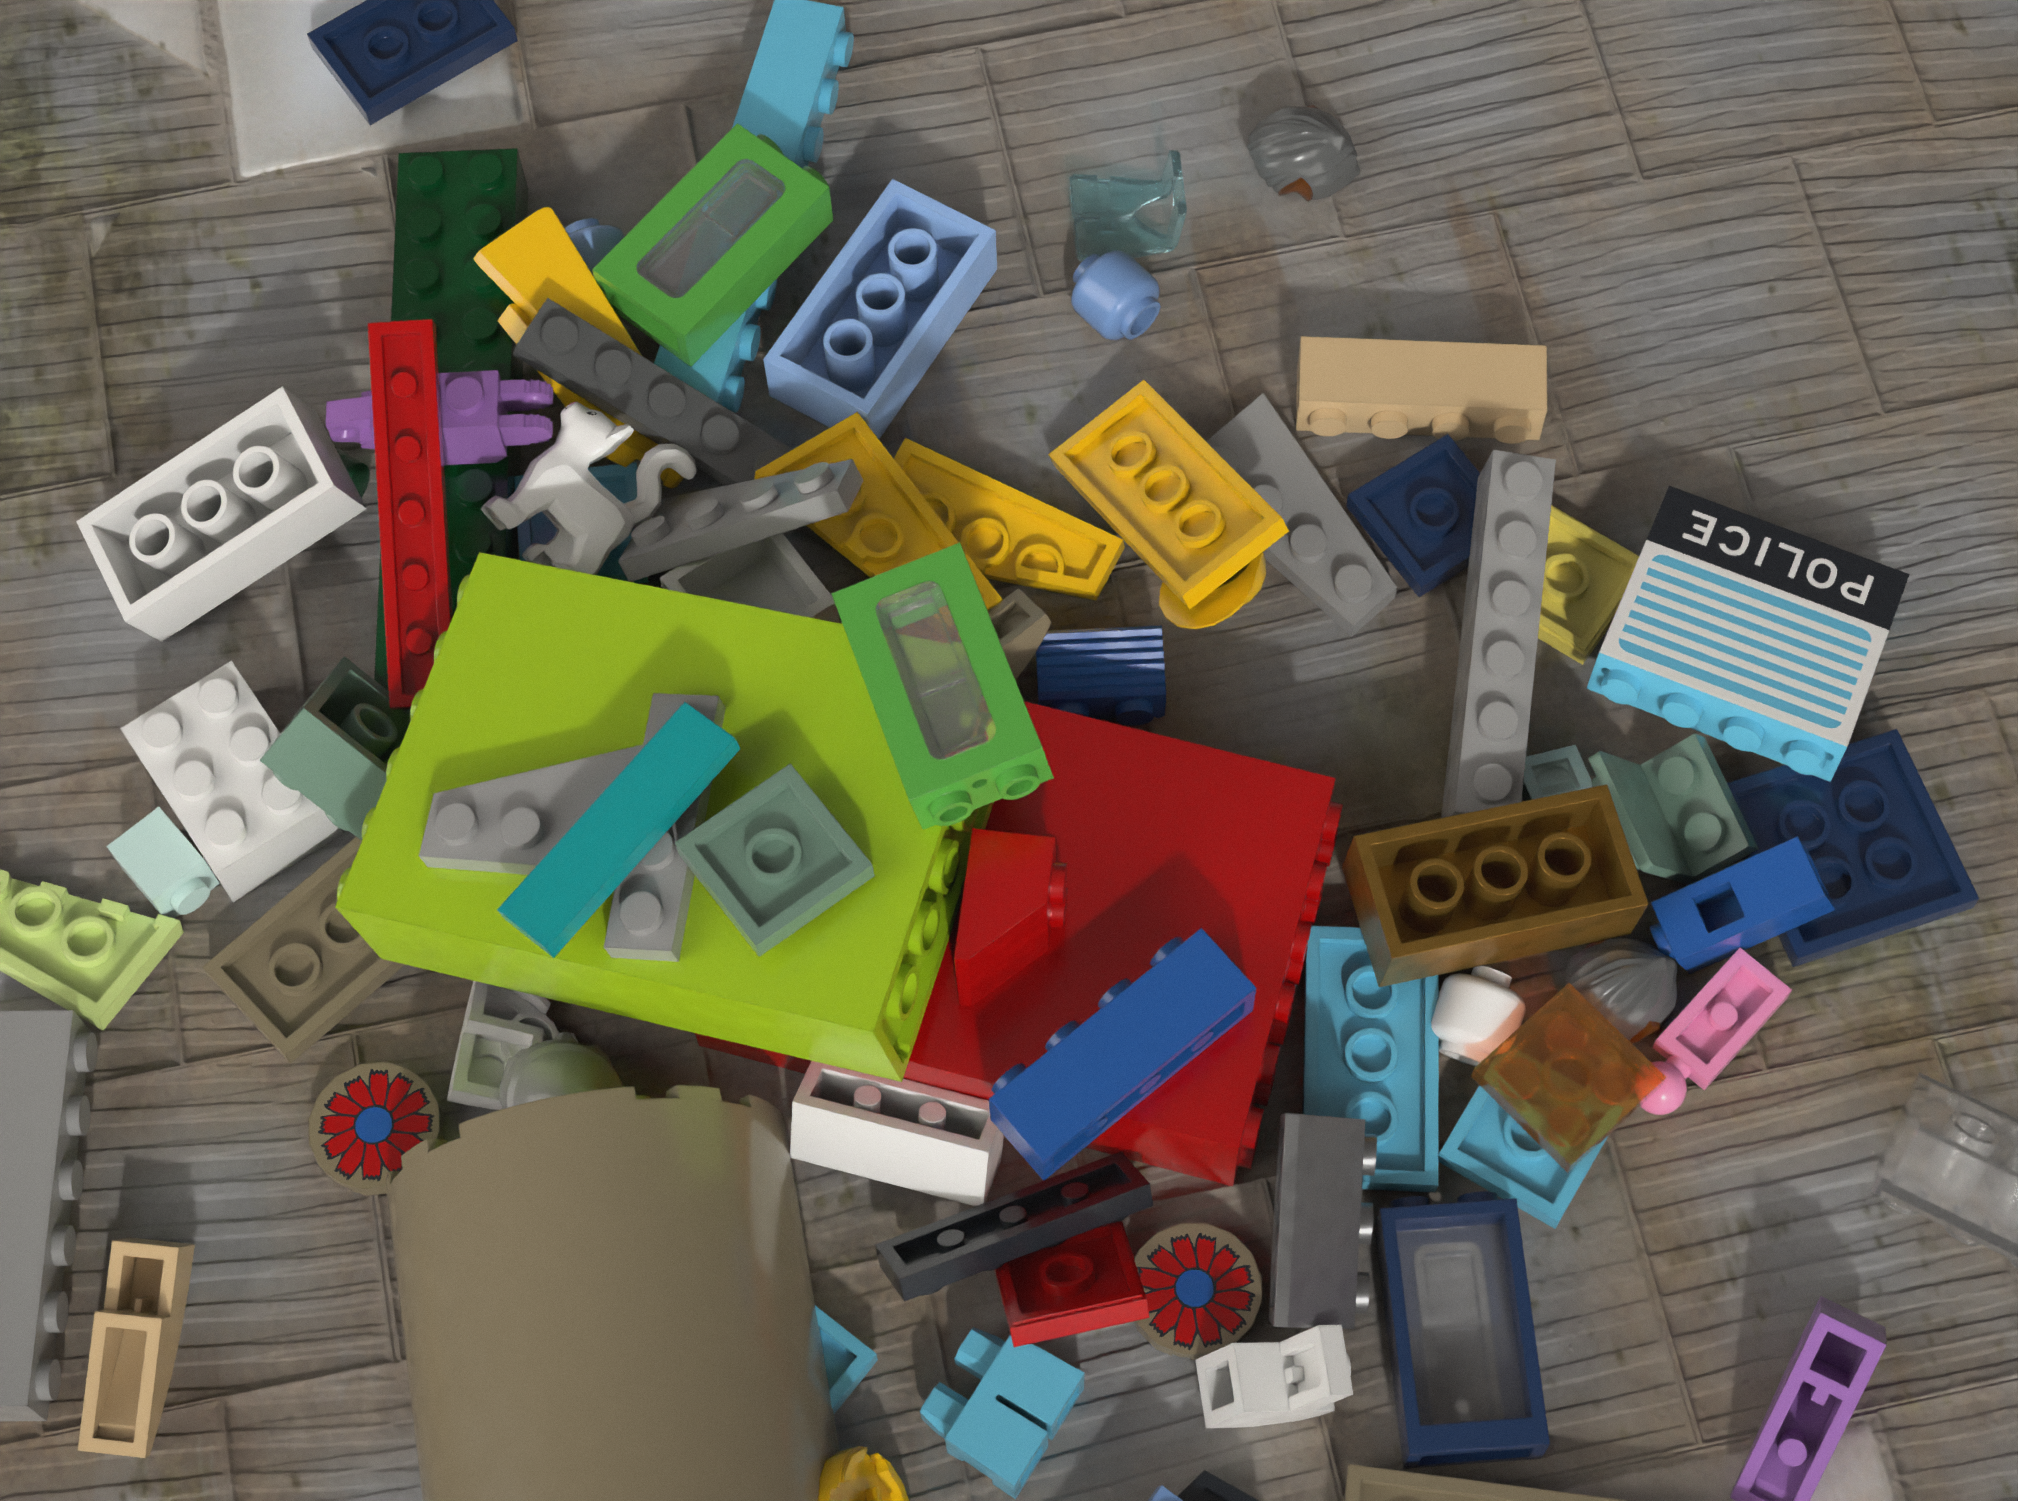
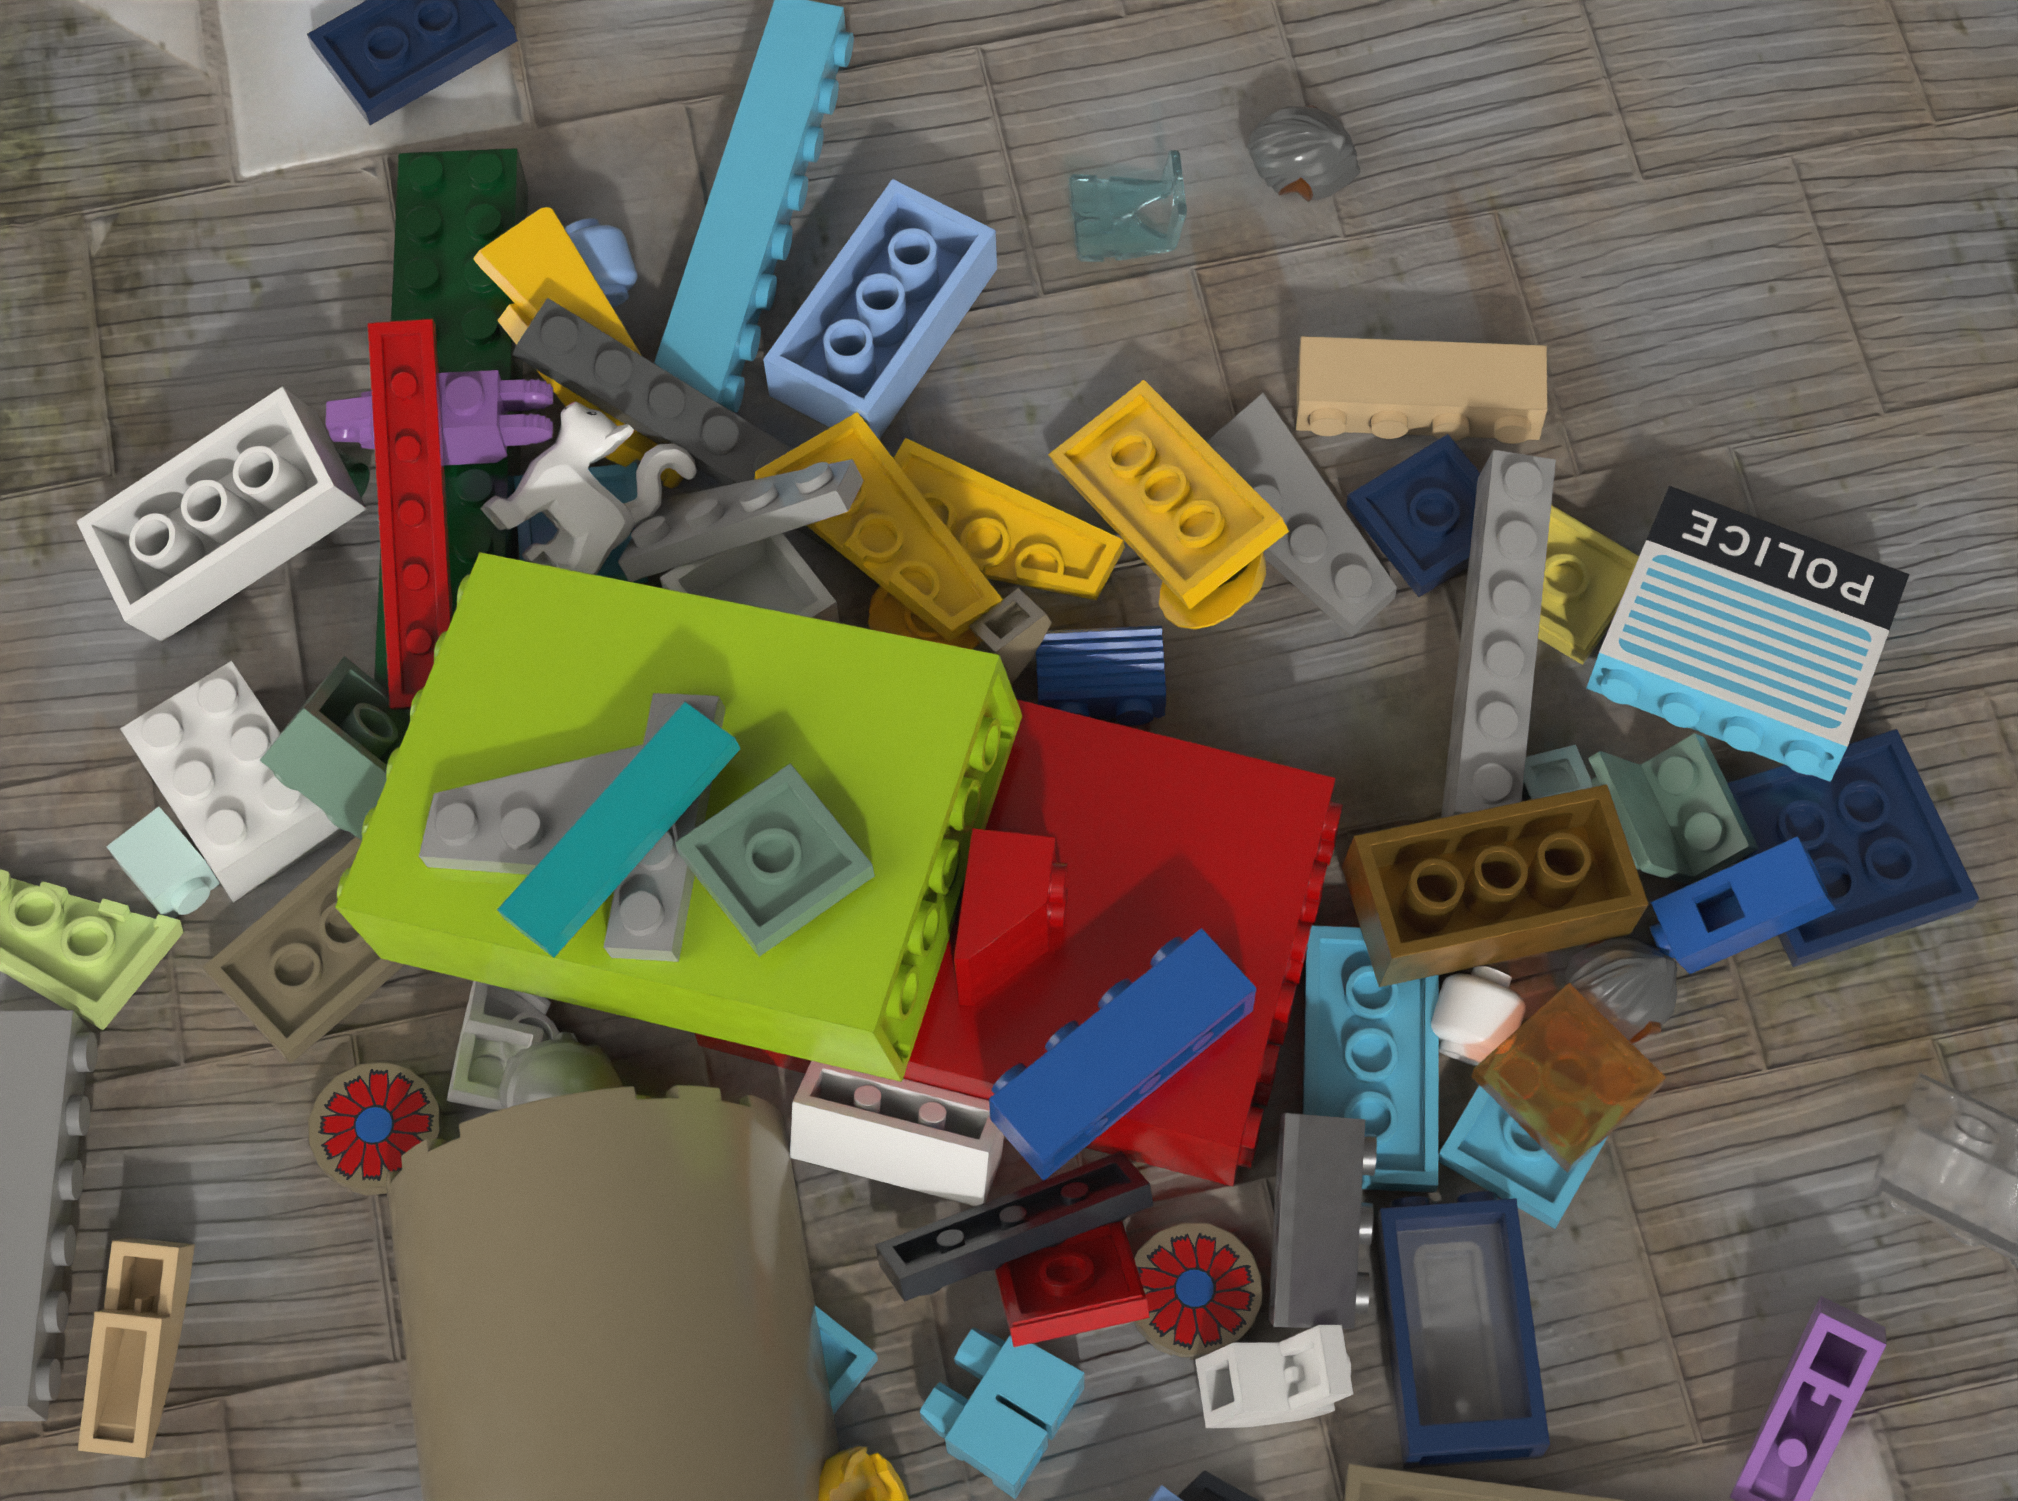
(715, 243): bright green piece -> none
(942, 687): bright green piece -> none
(1115, 295): medium blue head -> none
(1714, 1028): bright pink plate -> none

